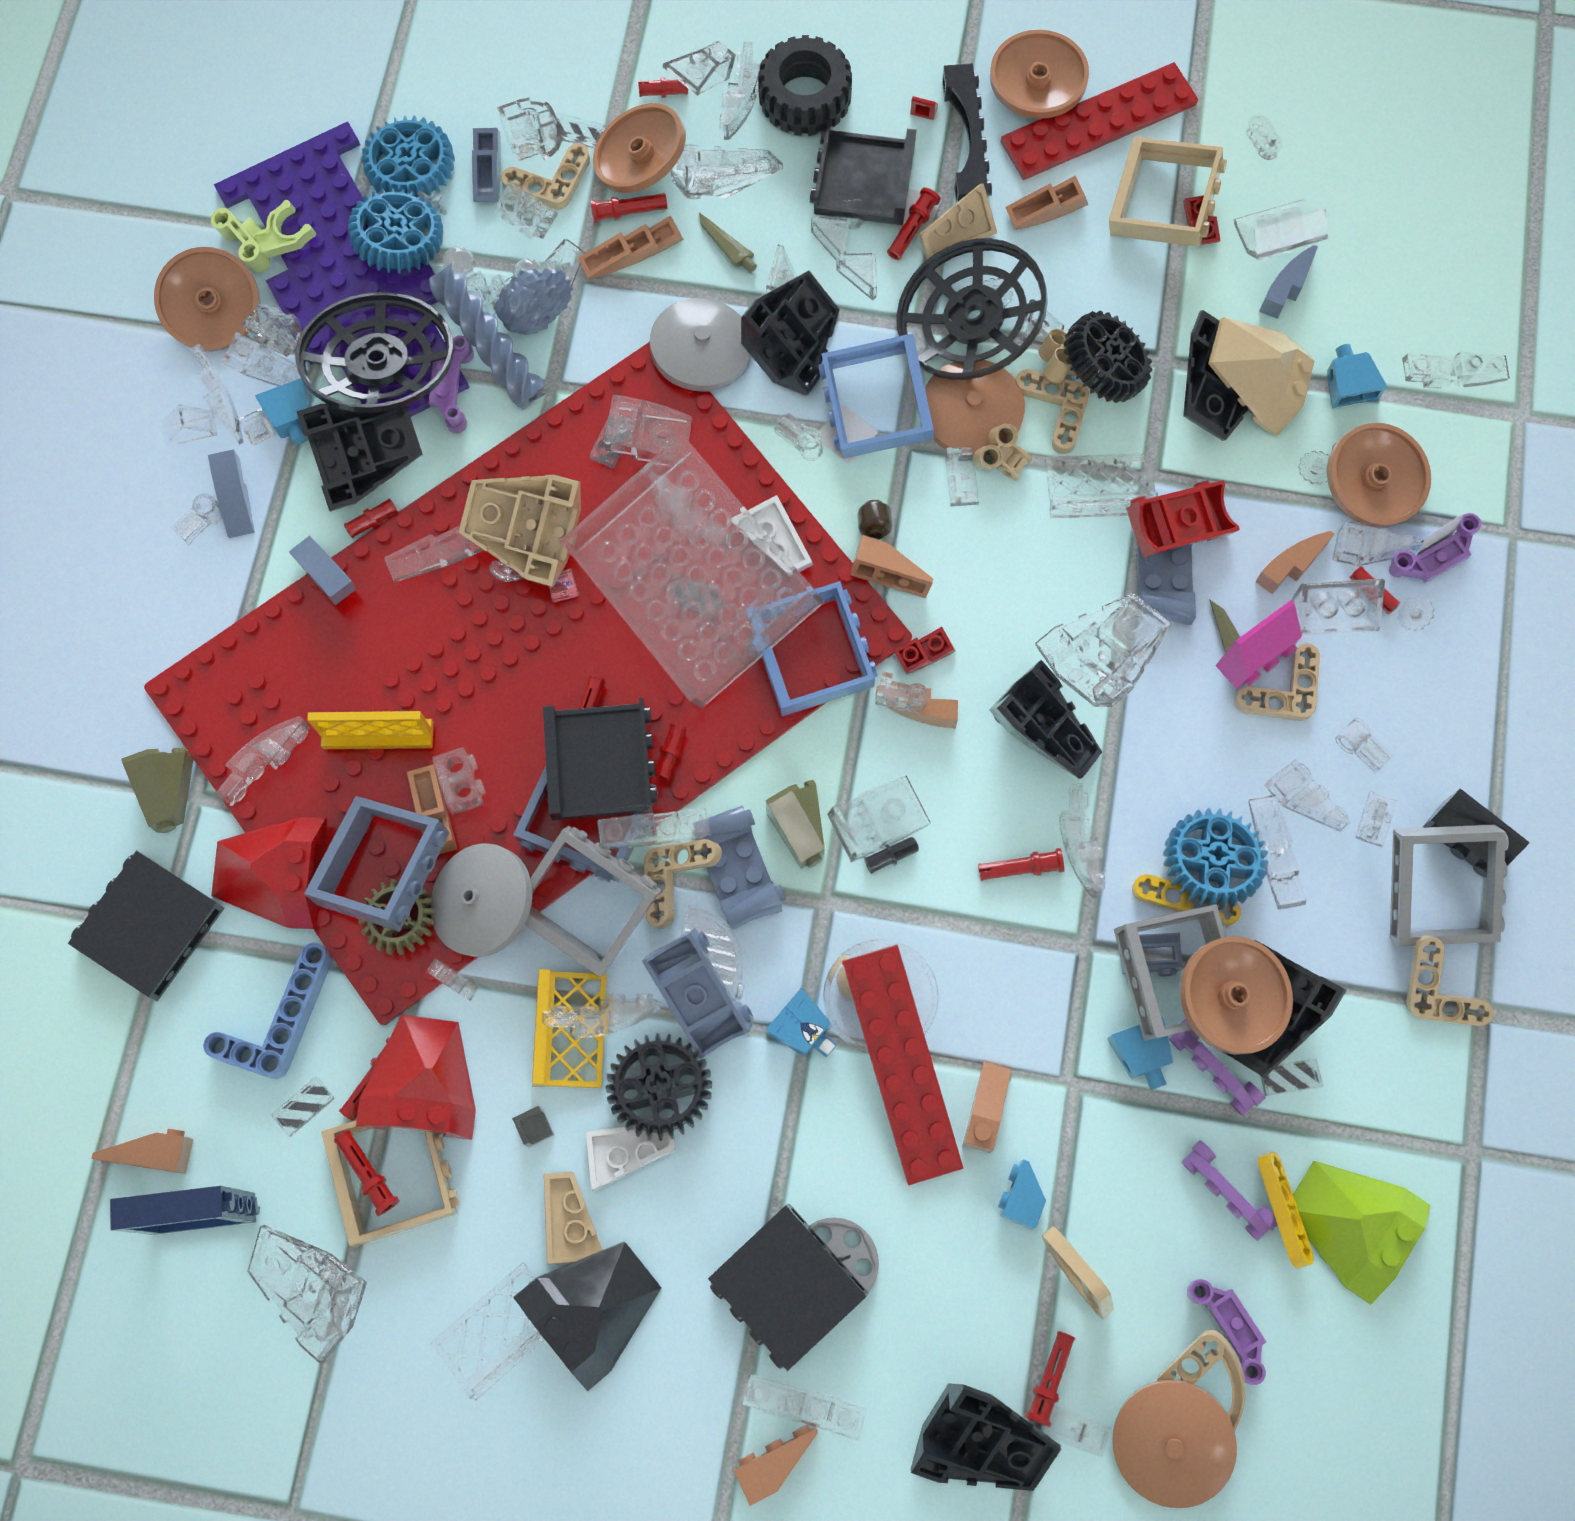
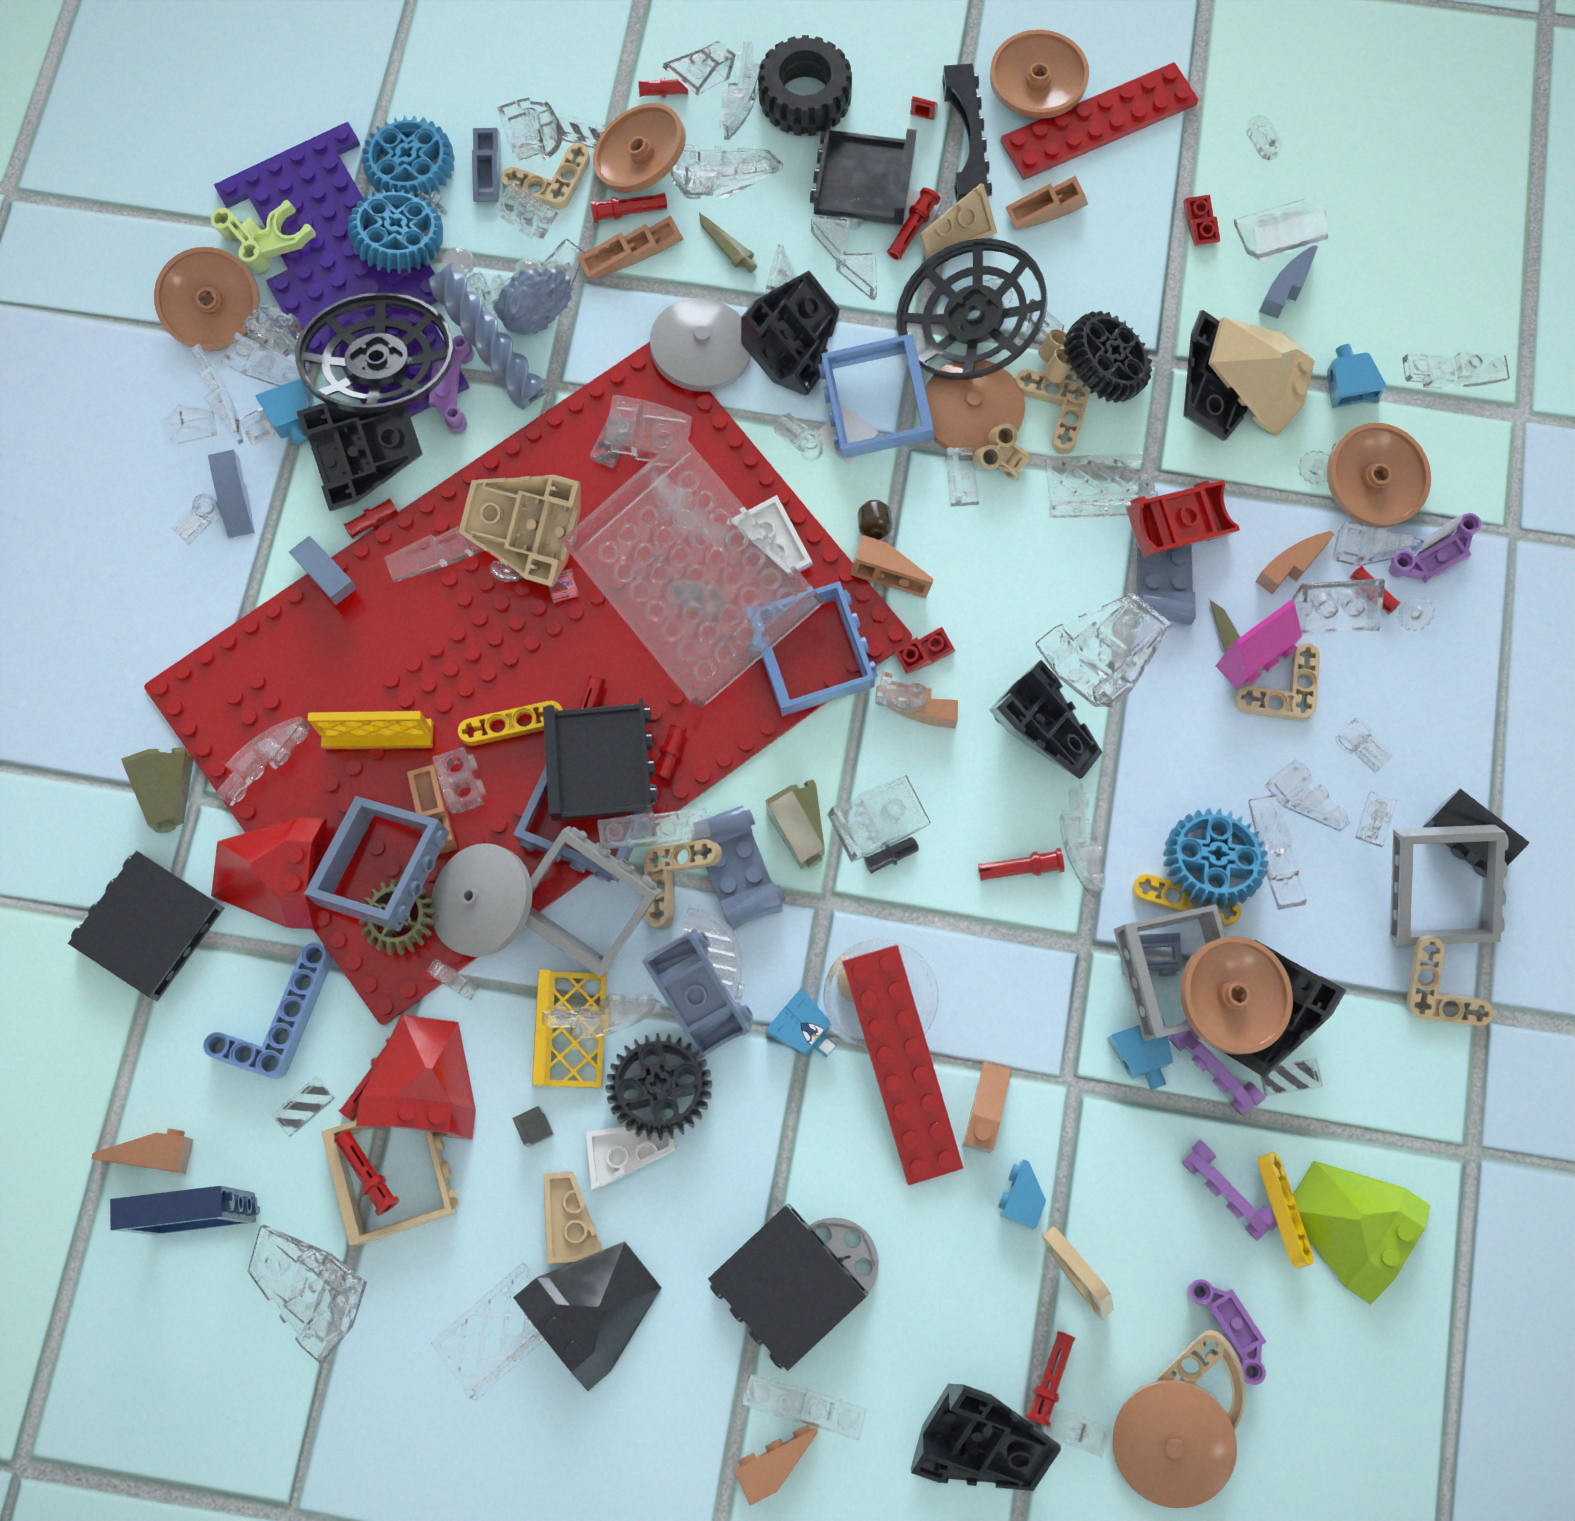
(511, 728): none -> yellow beam
(1167, 152): tan window -> none

